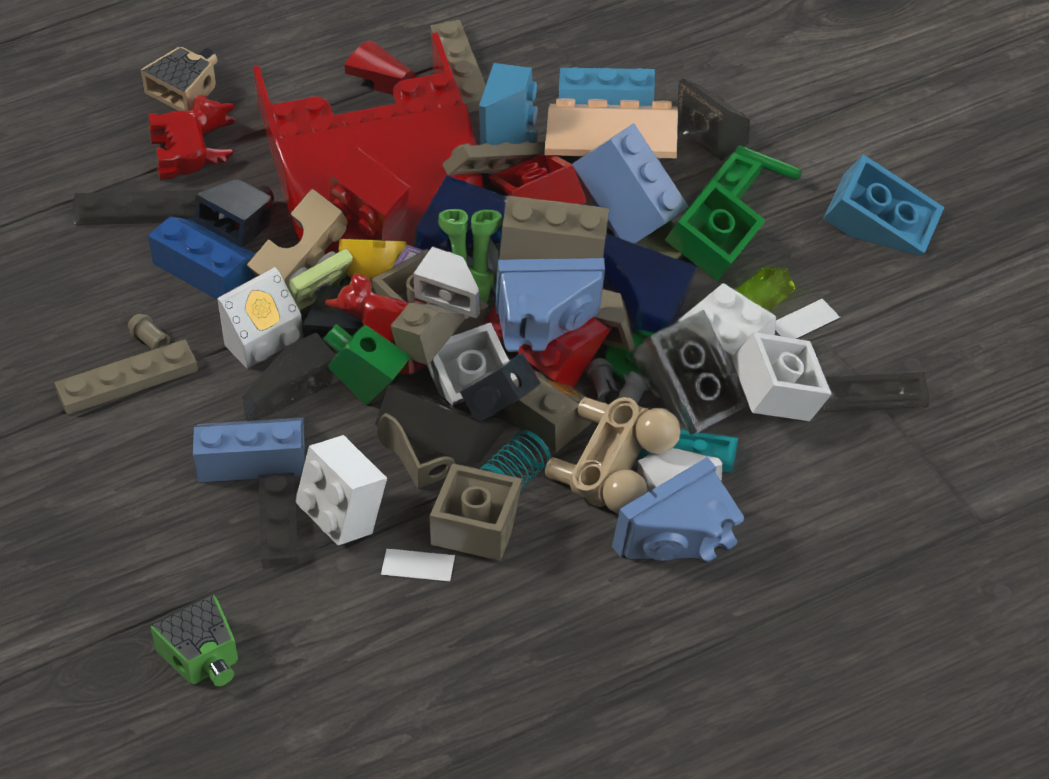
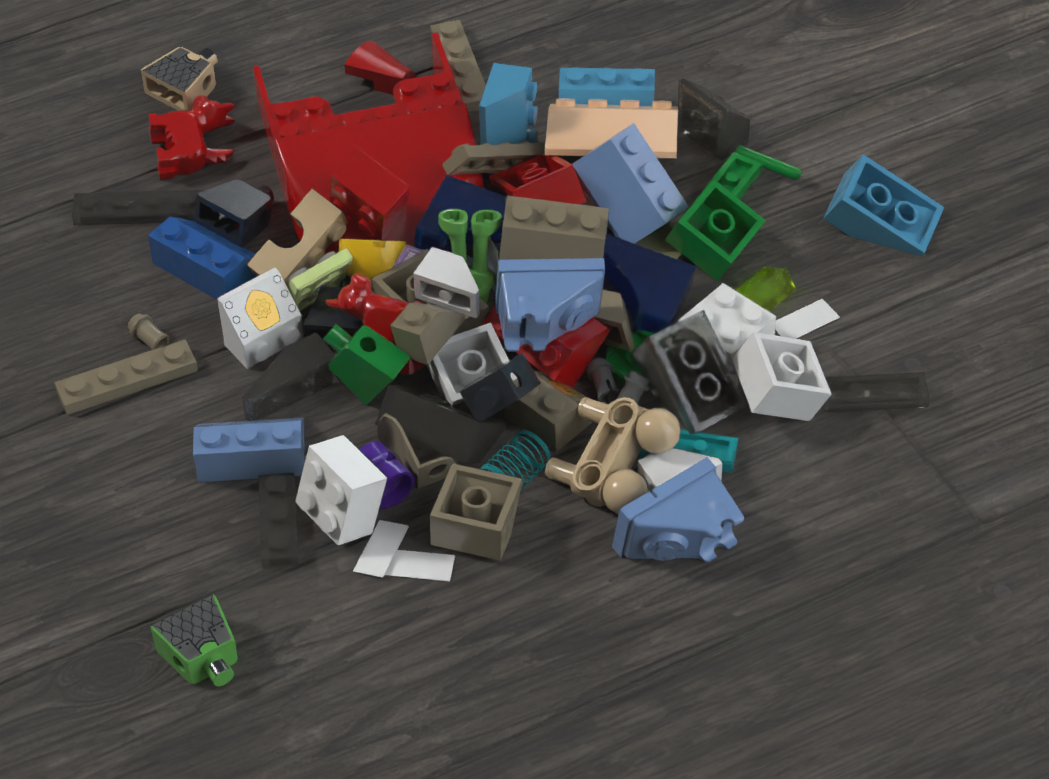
(381, 548): none -> white sticker
(399, 478): none -> dark purple wheel

